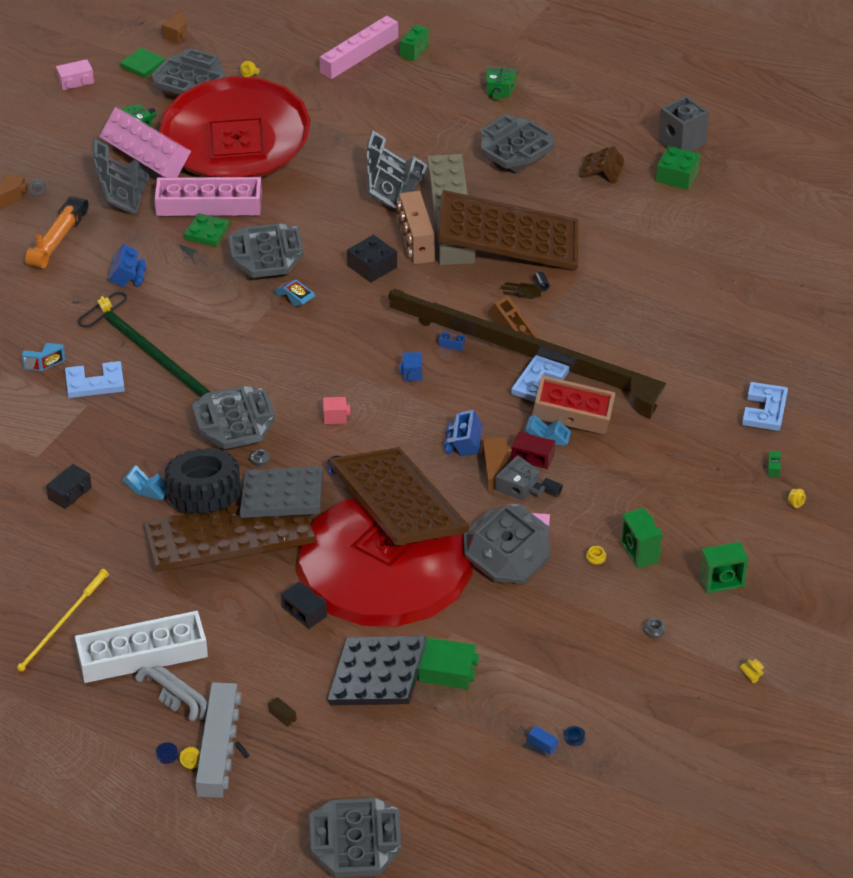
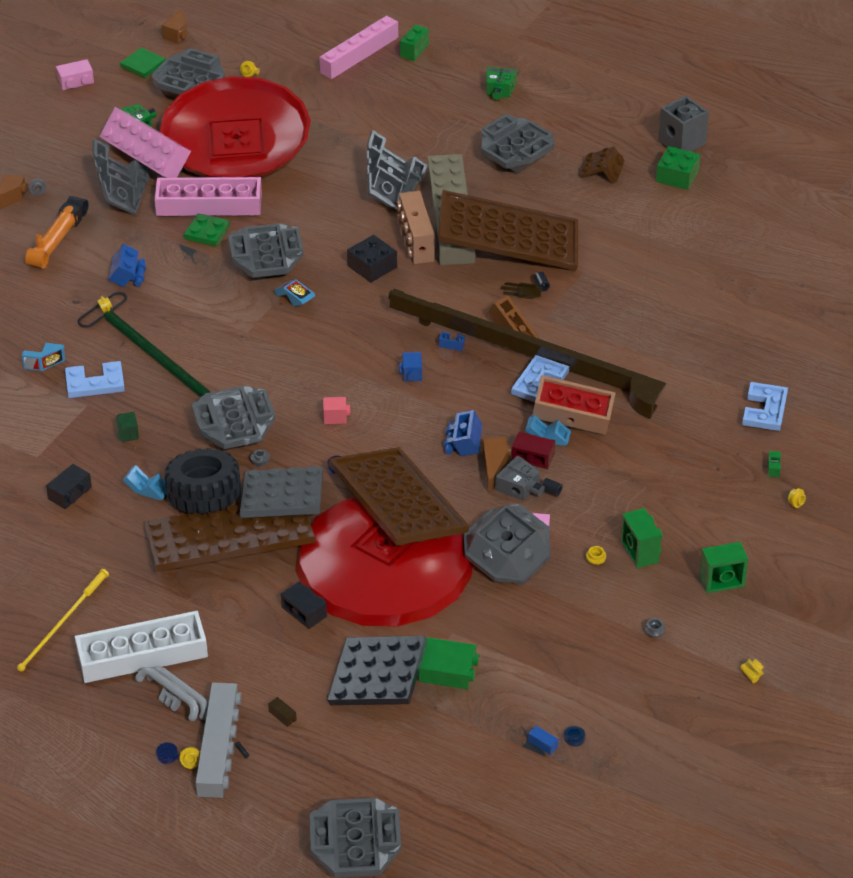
(127, 427): none -> dark green piece

